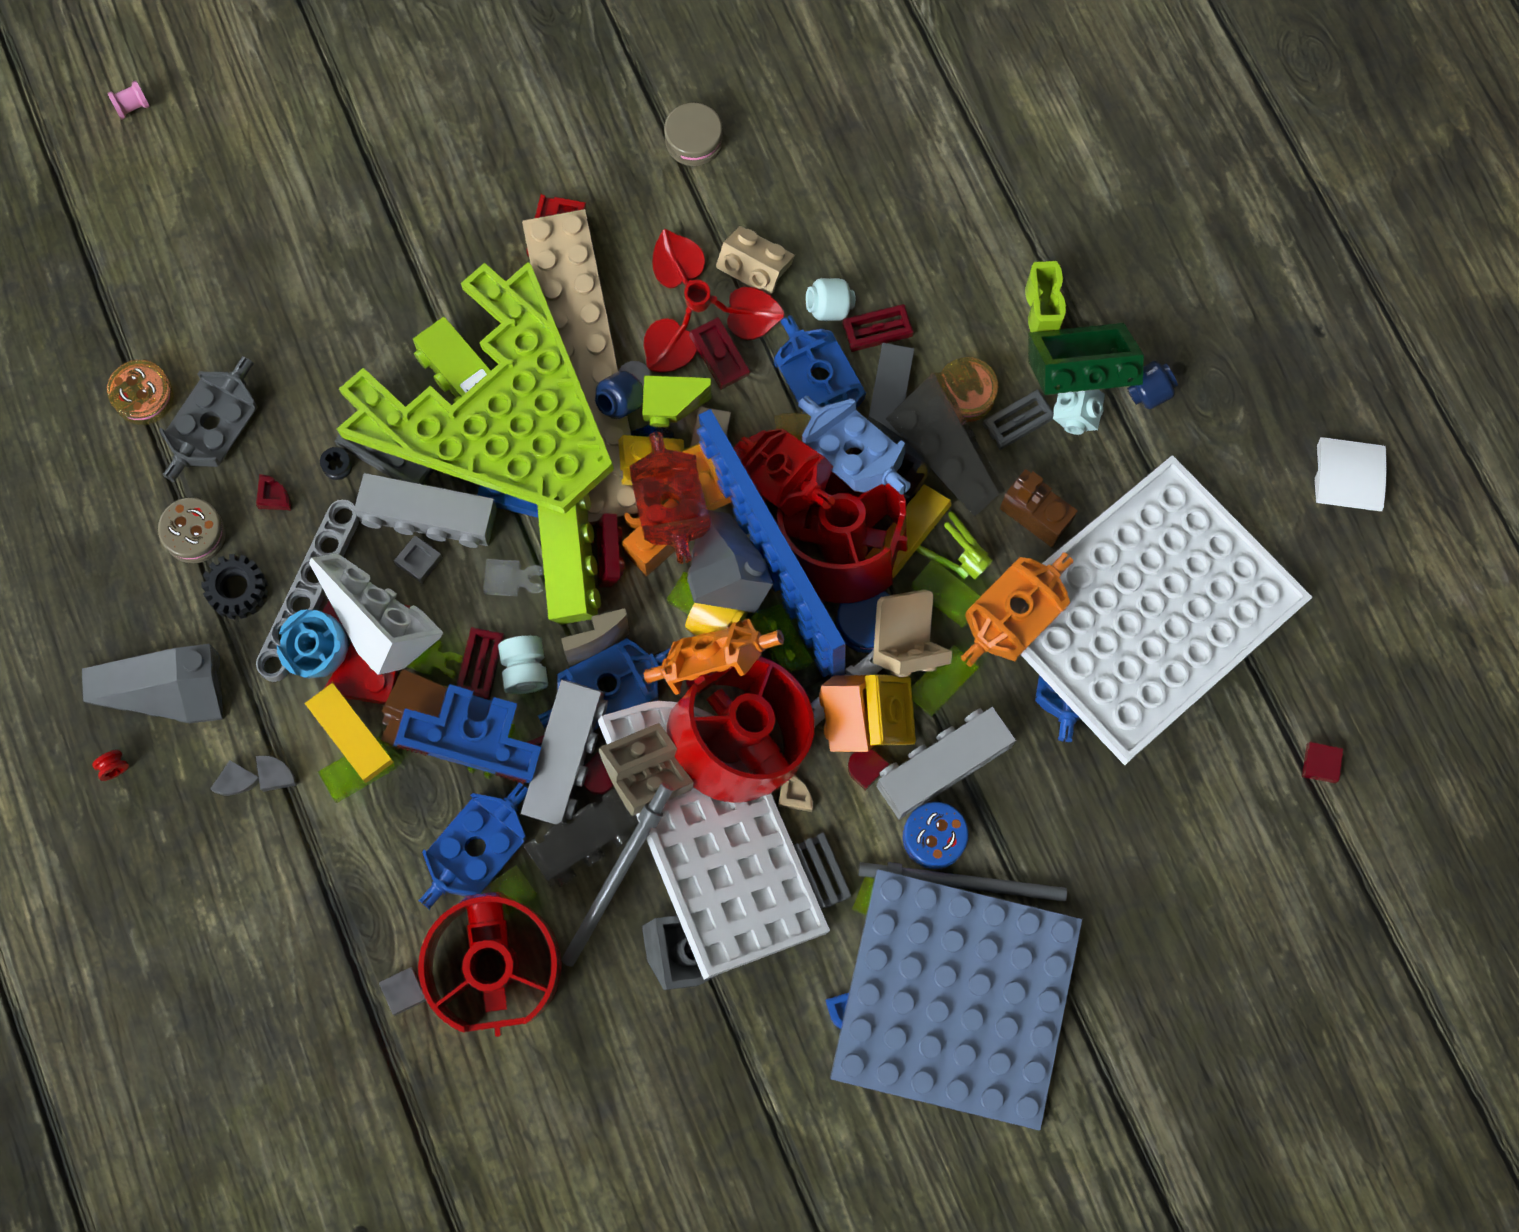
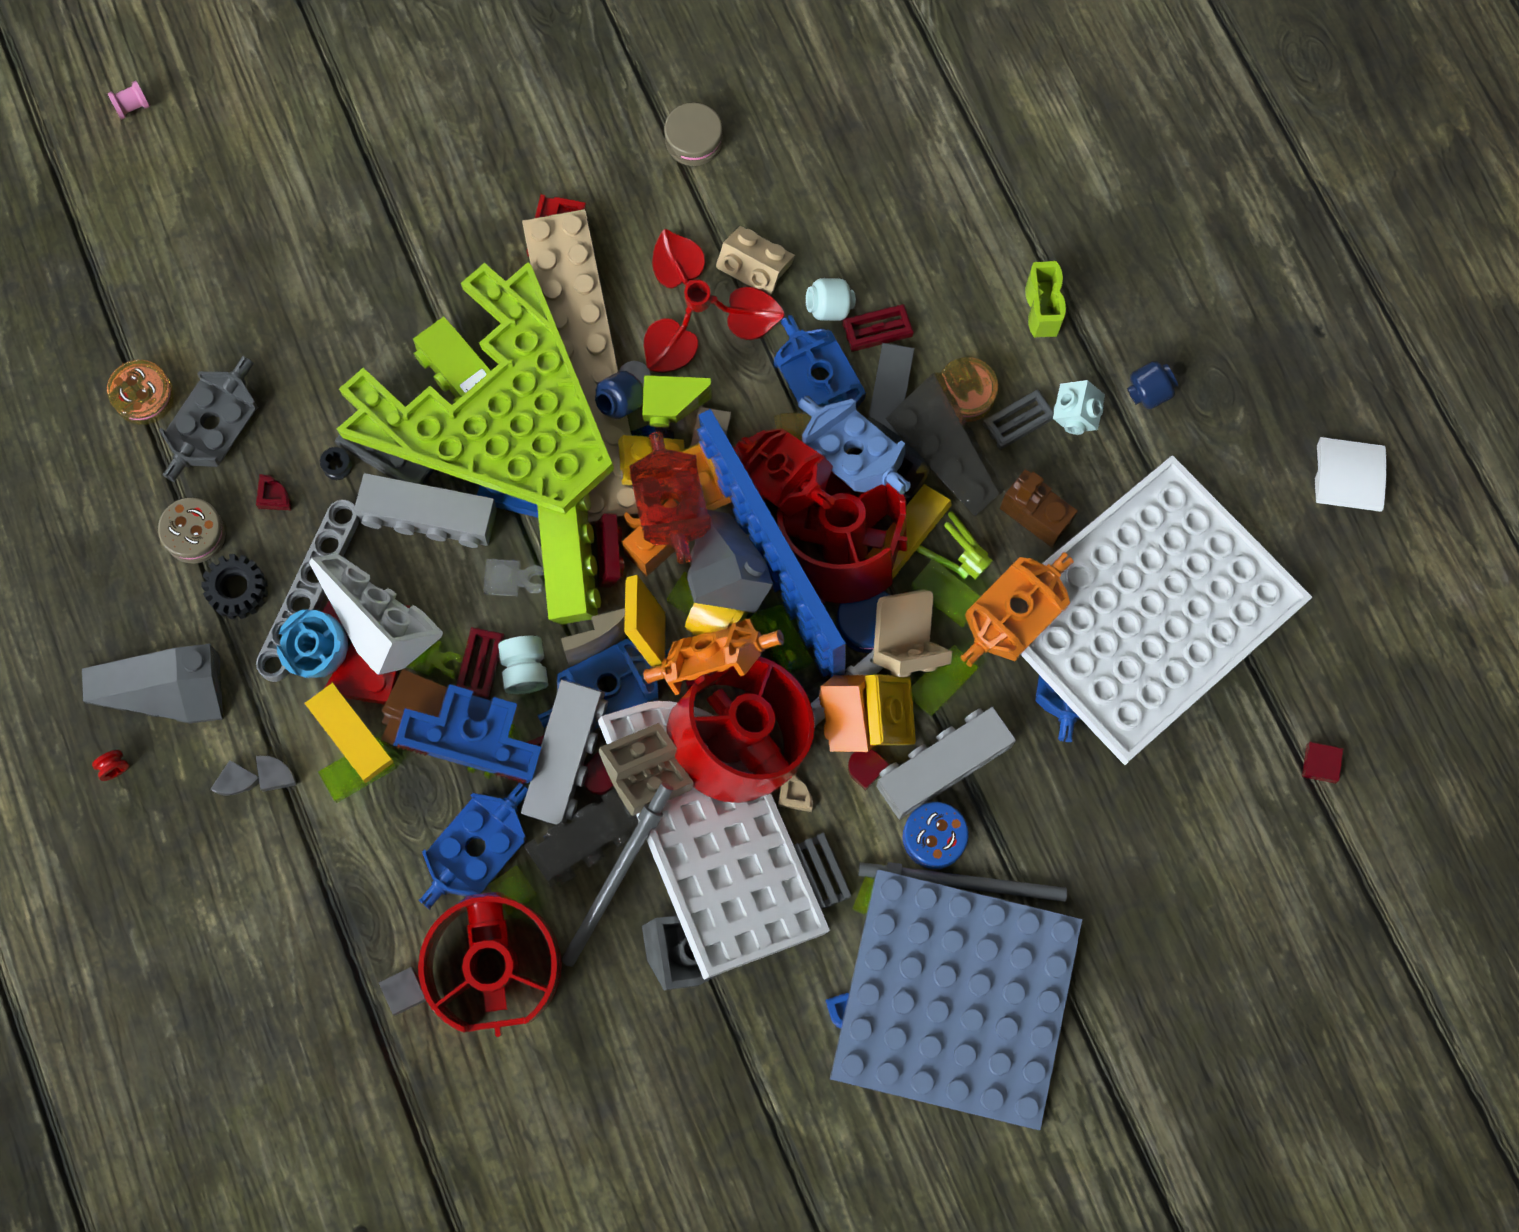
(418, 559): flat silver tile -> none
(644, 621): none -> yellow tile
(719, 353): dark red plate -> none
(1084, 359): dark green window -> none

